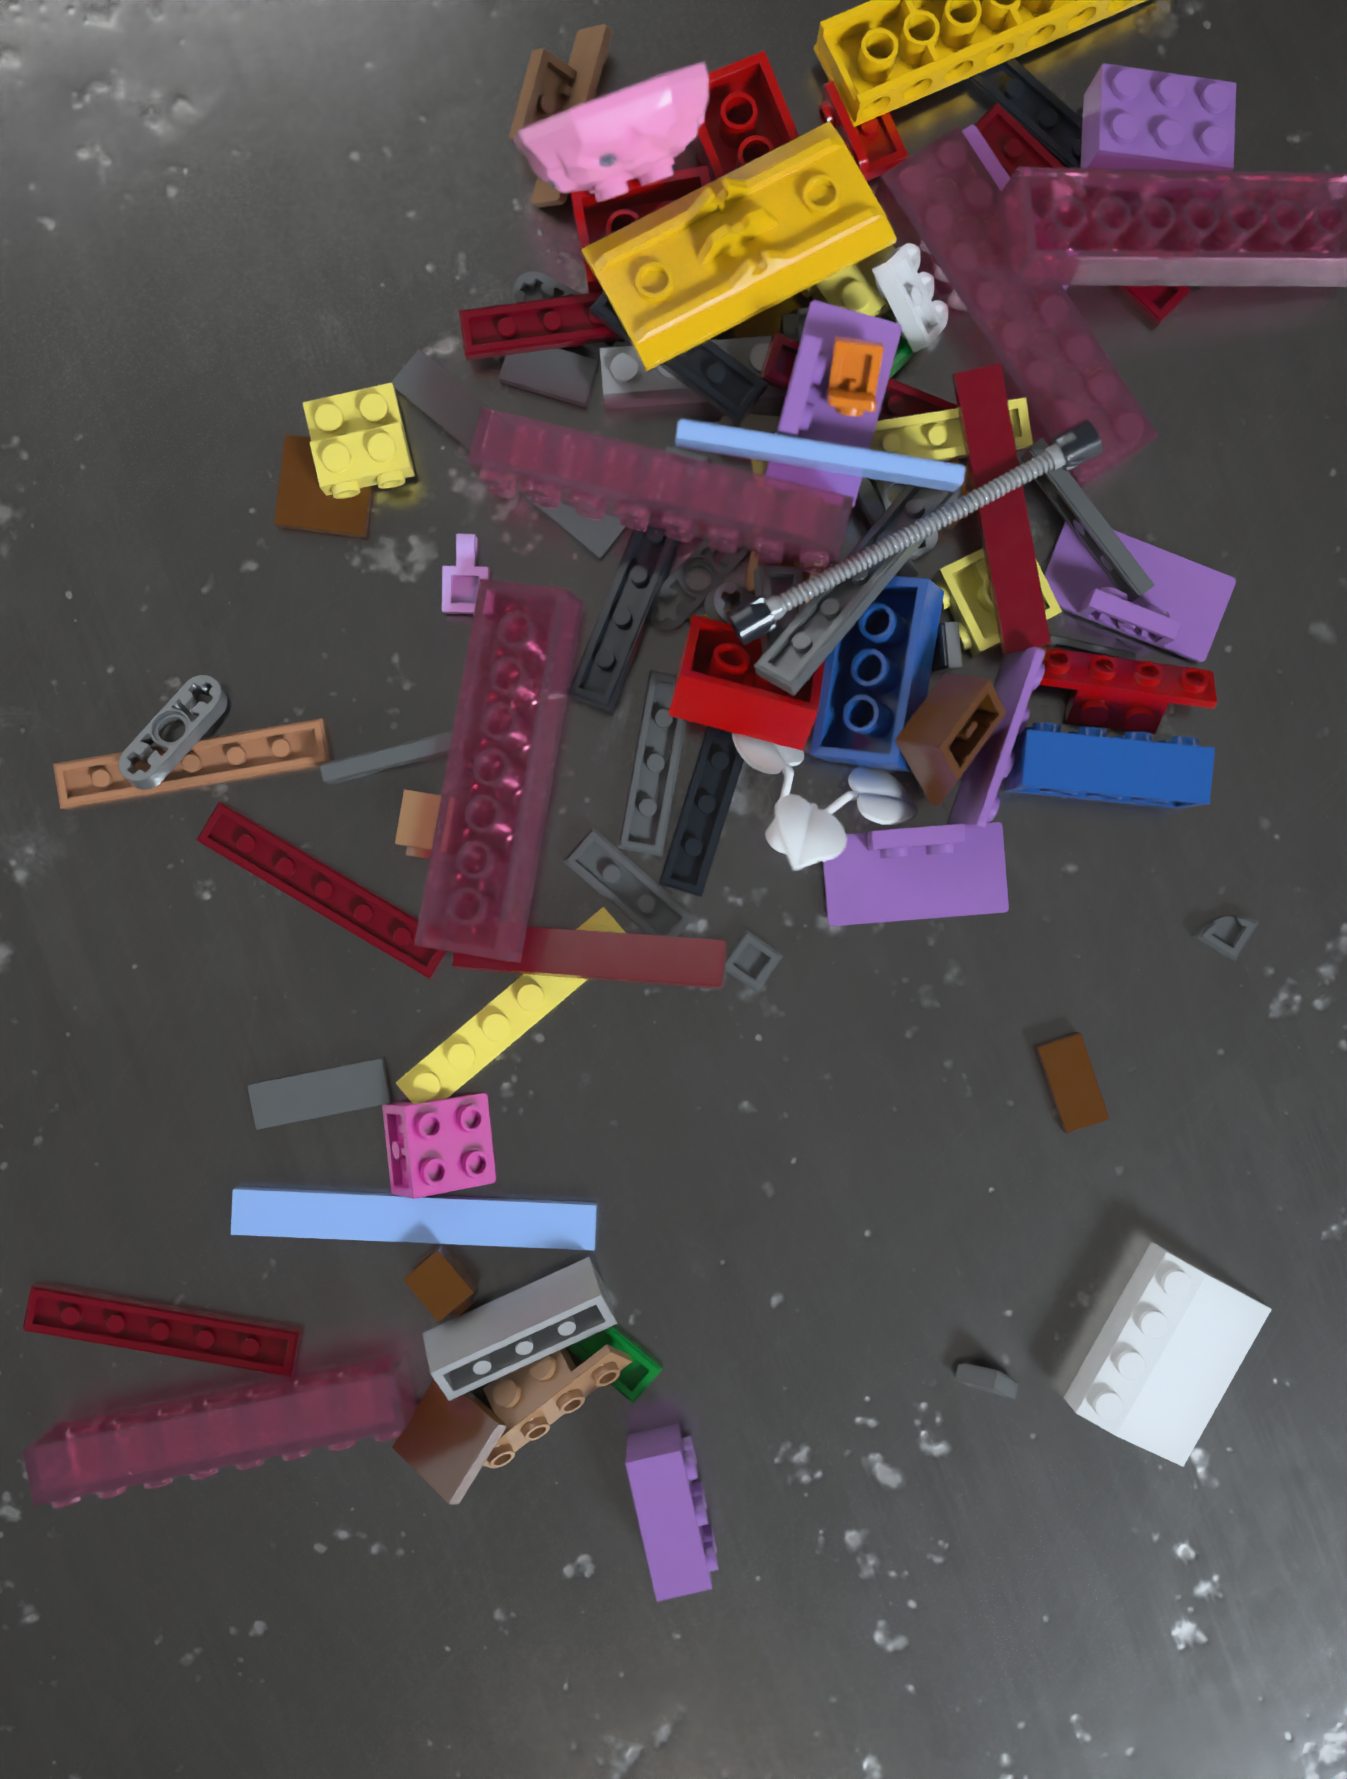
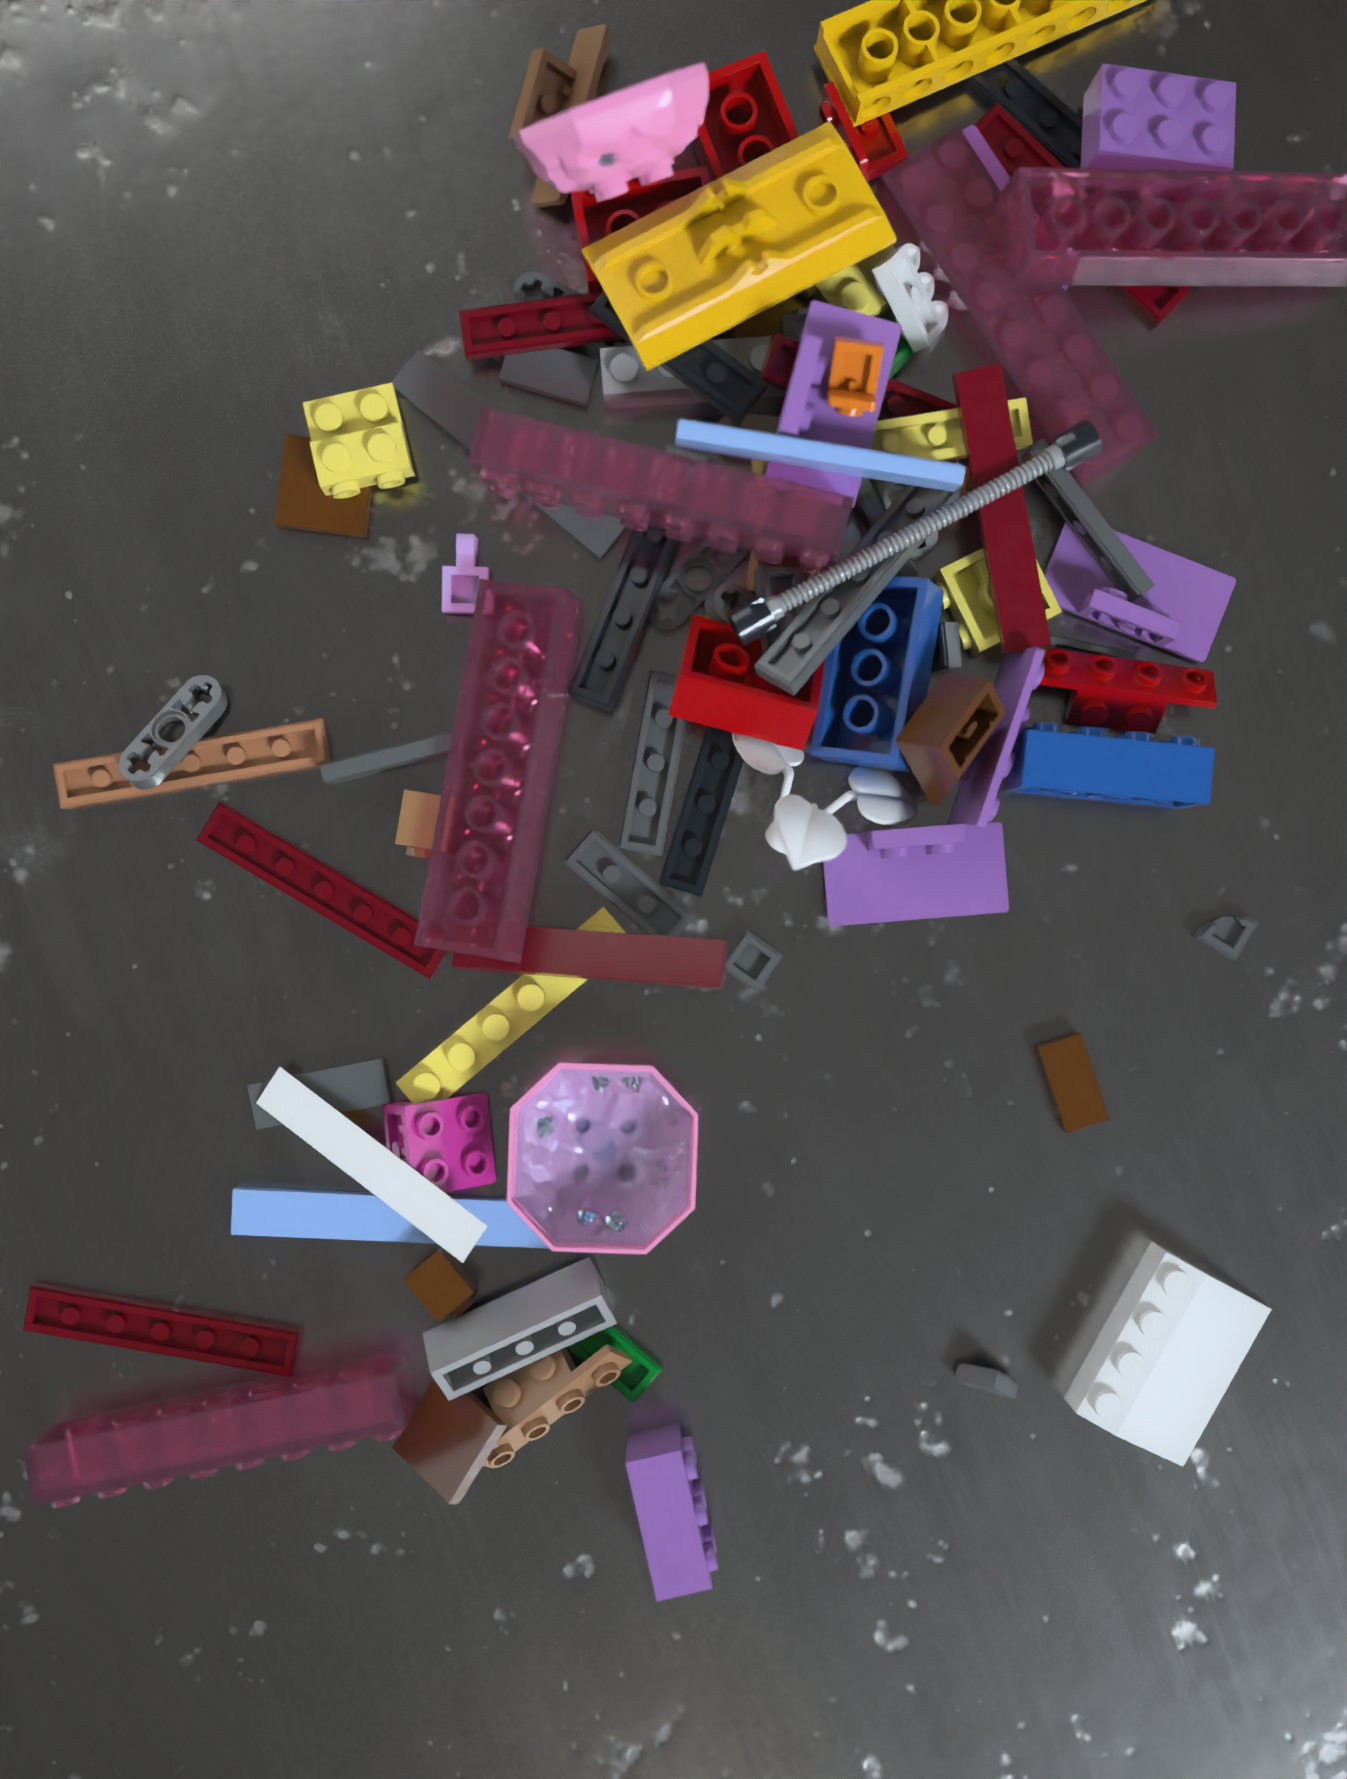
(372, 1164): none -> white sticker
(602, 1158): none -> clear light blue rock

